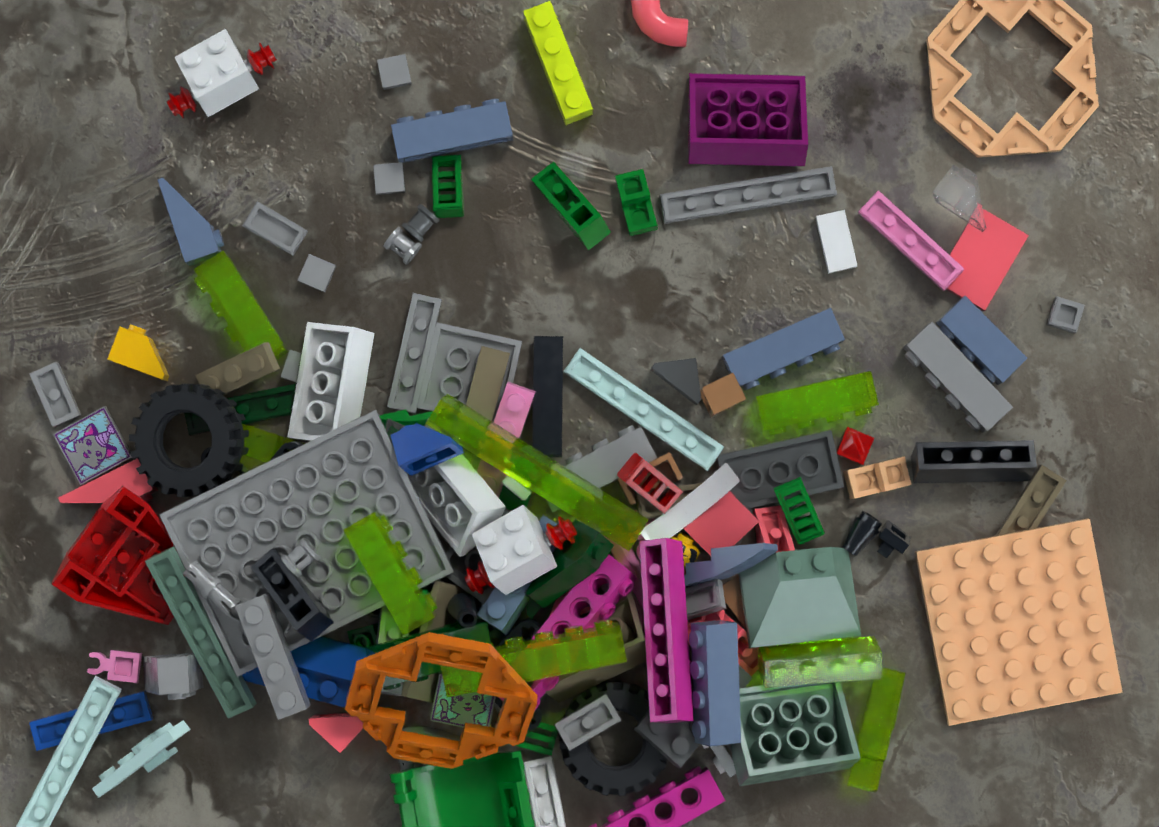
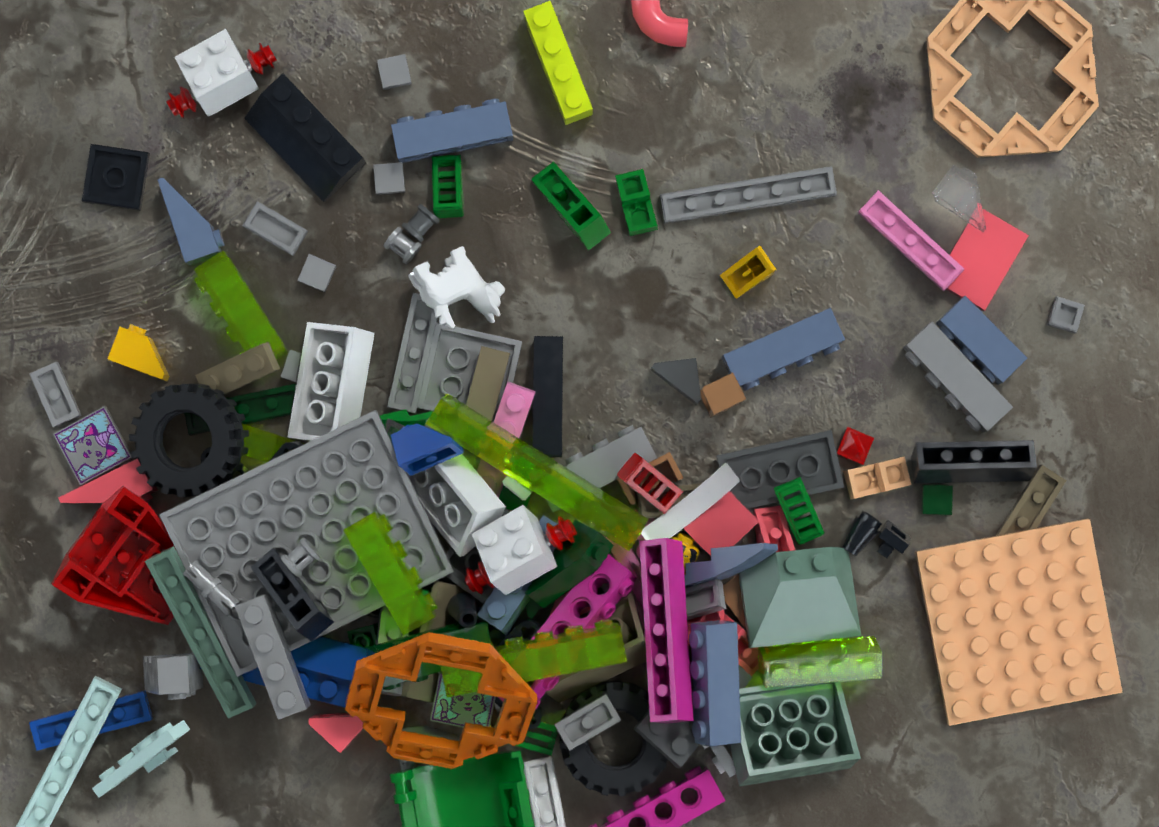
(115, 177): none -> black tile
(120, 666): bright pink plate -> none
(304, 138): none -> black slope
(455, 283): none -> white animal
(643, 409): light aqua tile -> none
(747, 120): magenta slope -> none
(748, 272): none -> yellow slope
(816, 401): clear neon green brick -> none
(836, 241): white tile -> none
(876, 729): clear neon green slope -> none
(937, 499): none -> dark green tile

